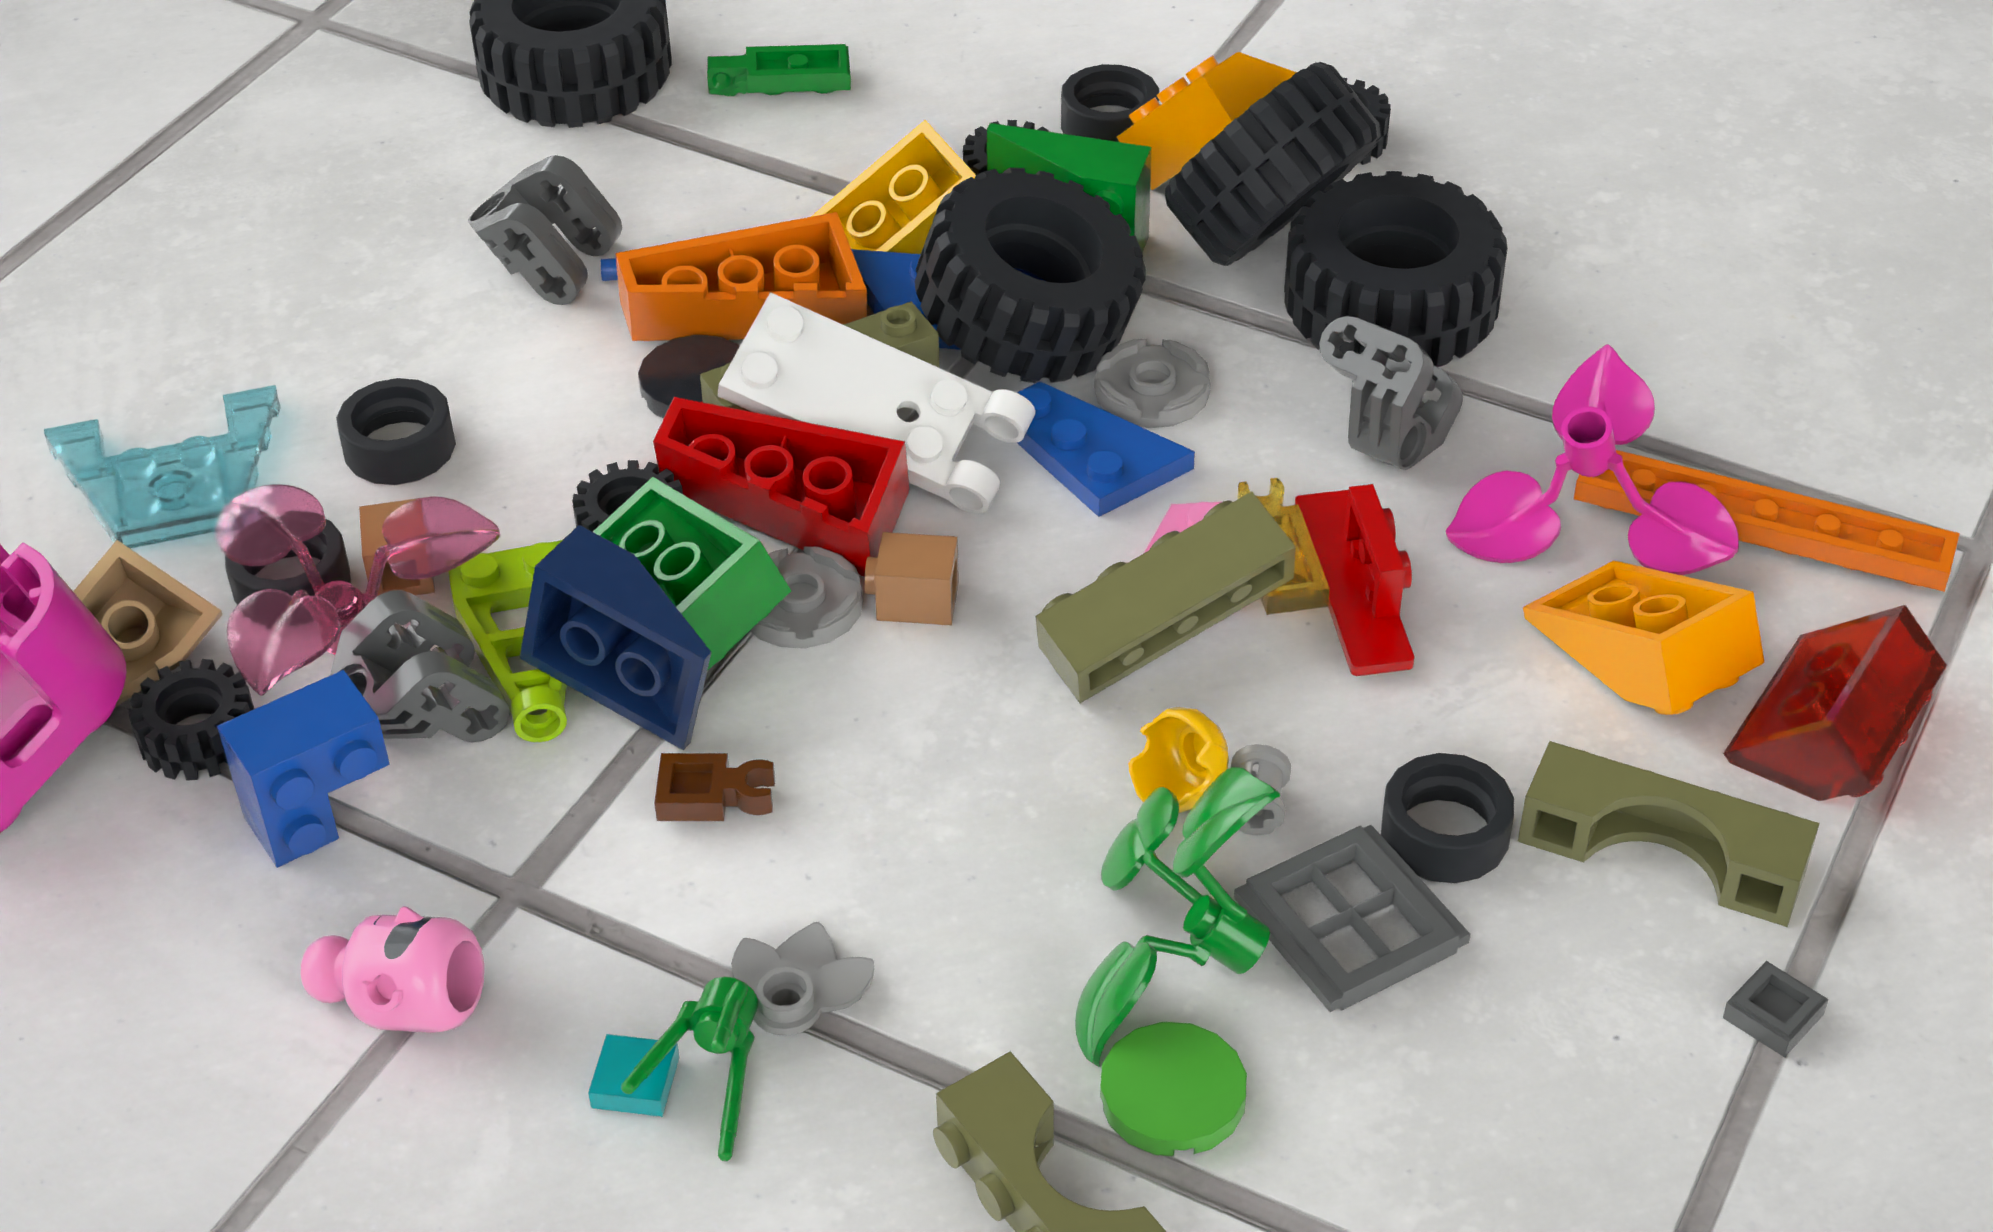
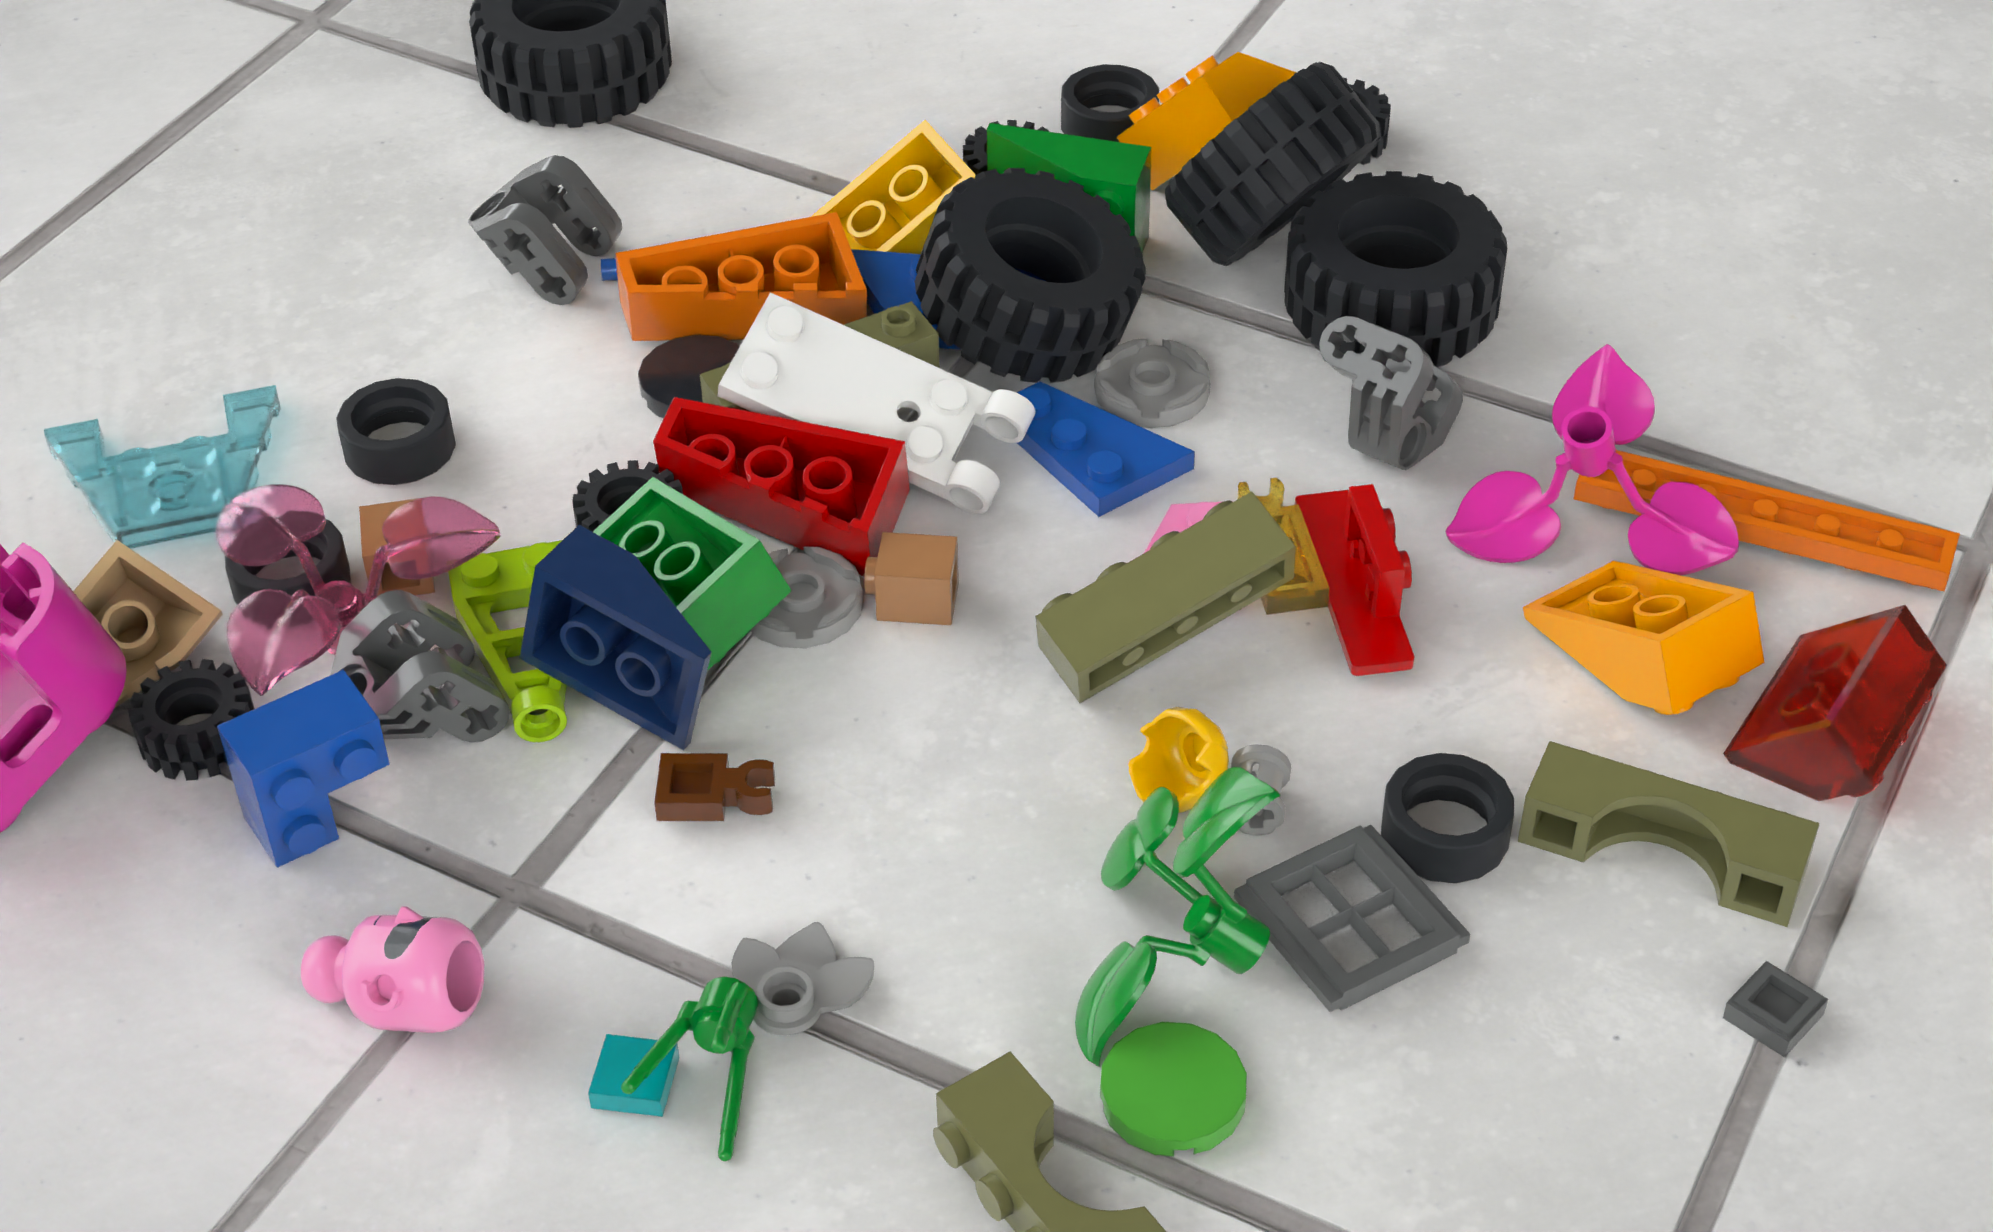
(781, 70): green hinge -> none

